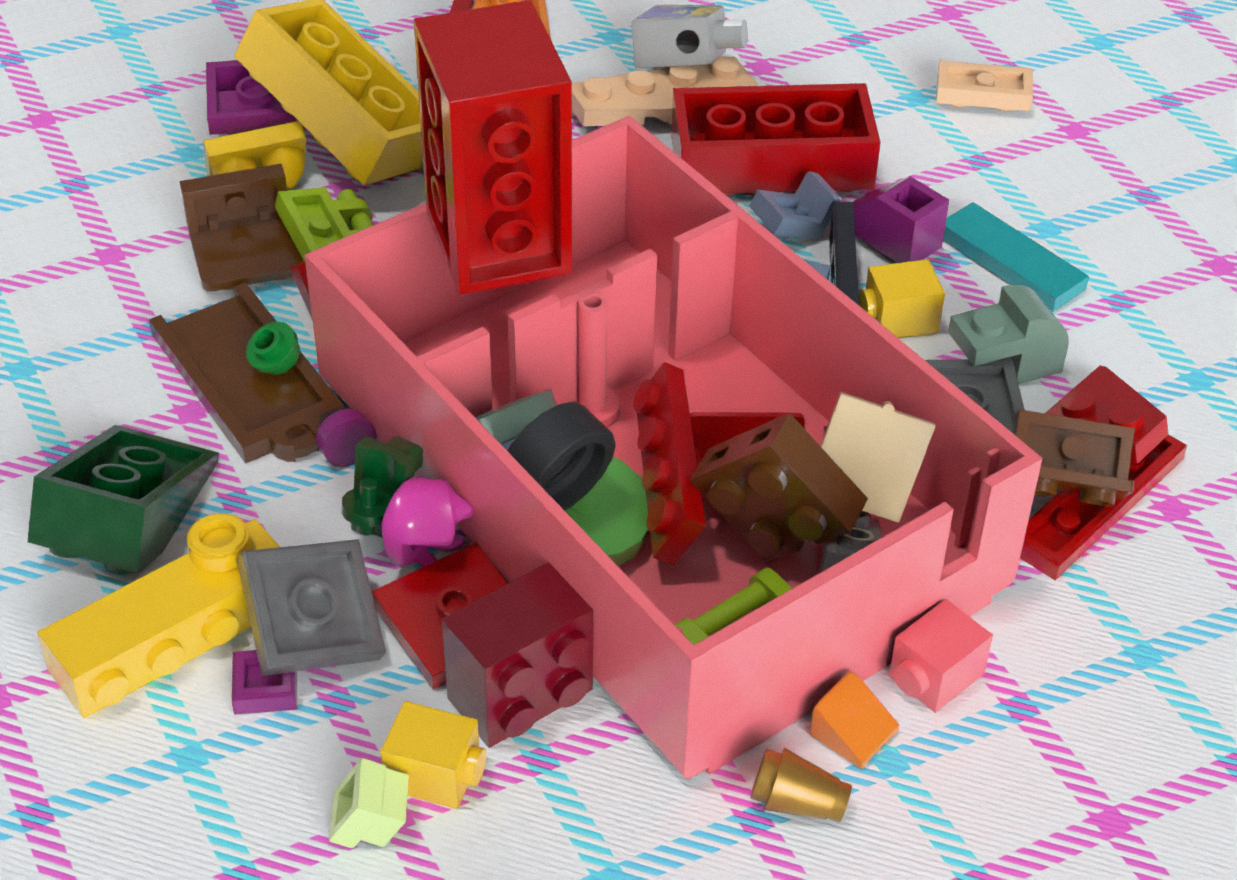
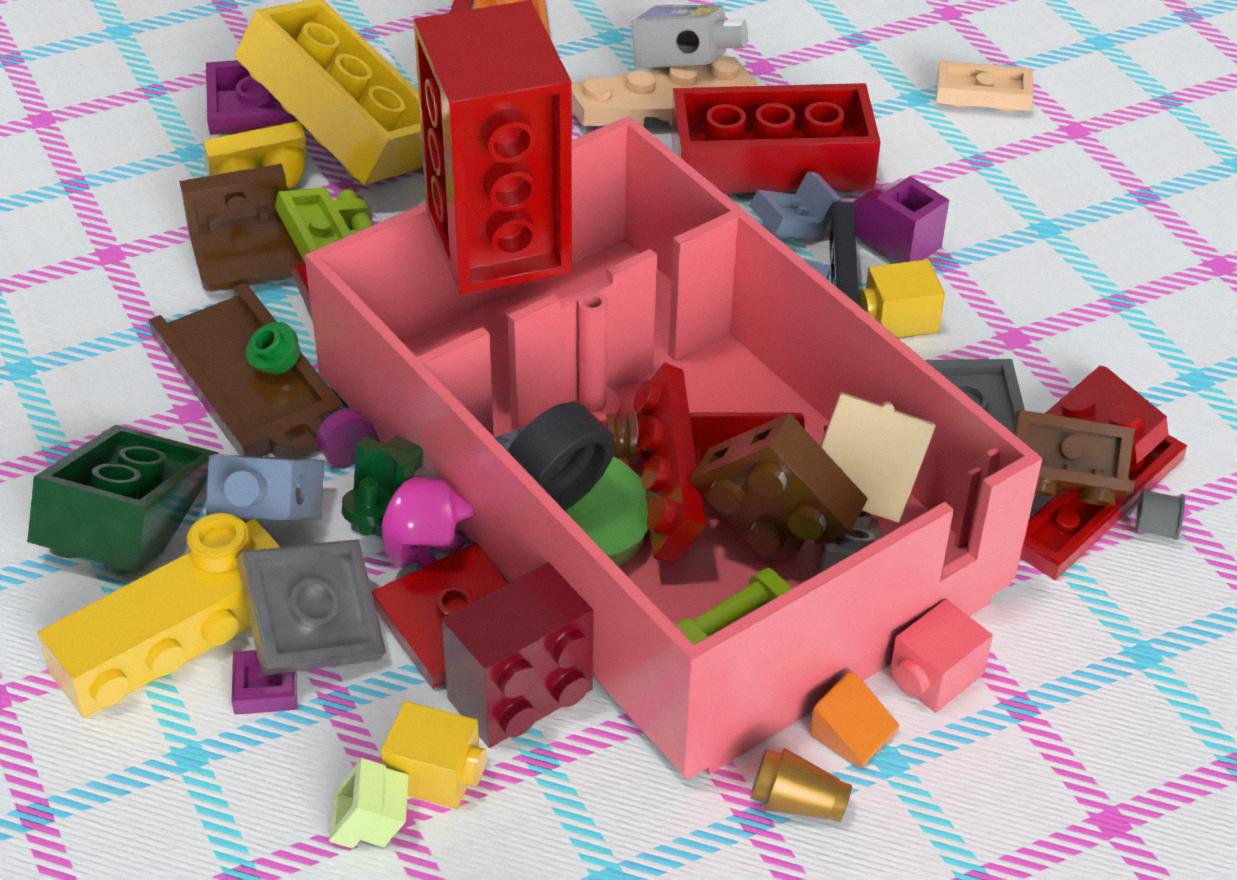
(264, 487): none -> sand blue torso
(513, 417): sand green beam -> none
(625, 436): none -> reddish brown bush
(1013, 255): teal tile -> none
(1013, 329): sand green brick -> none
(1160, 513): none -> dark grey axle

